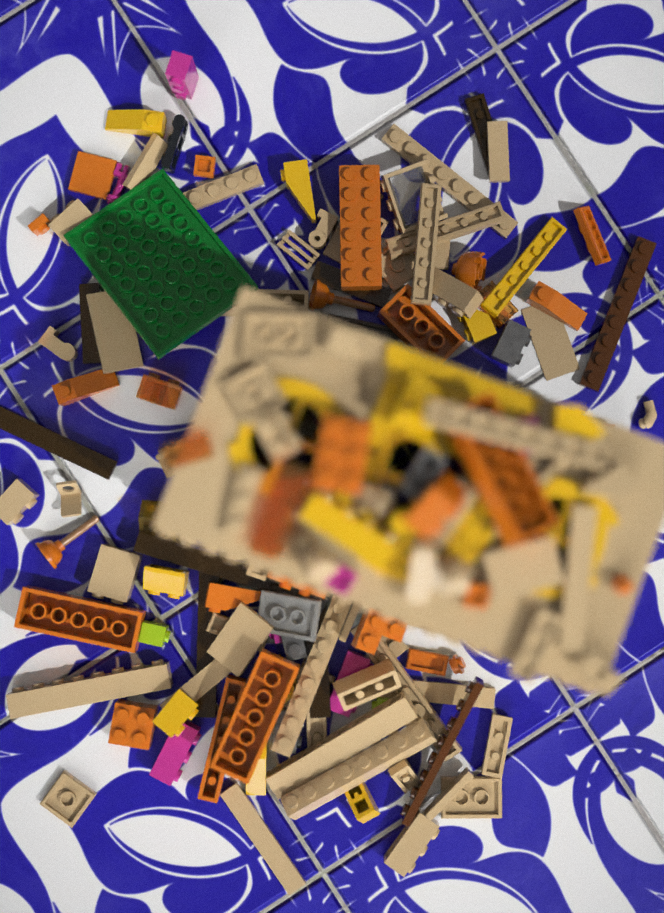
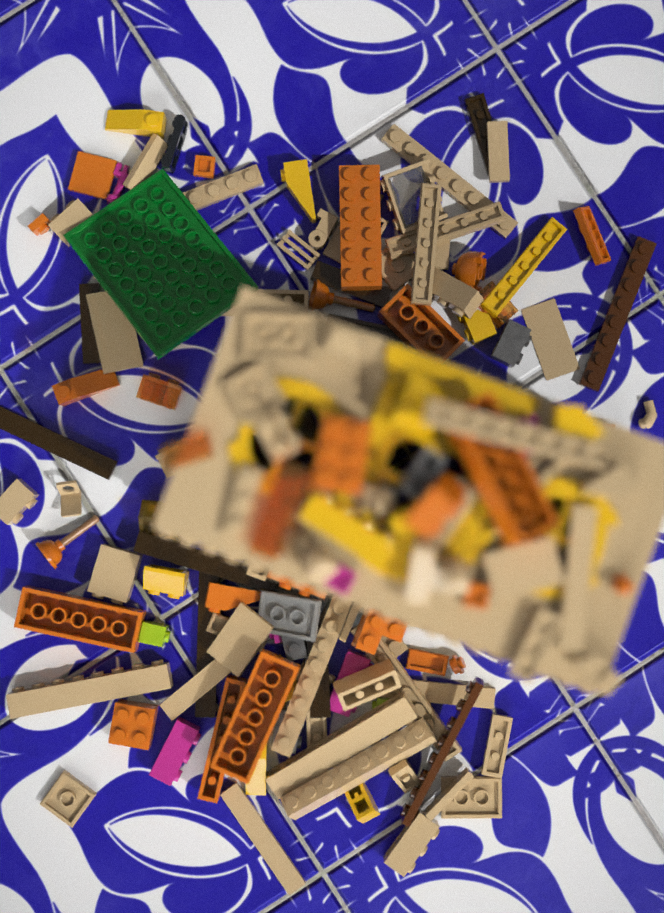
(63, 350): tan leg -> none
(176, 713): yellow brick -> none
(182, 75): dark pink brick -> none
(556, 305): orange slope -> none

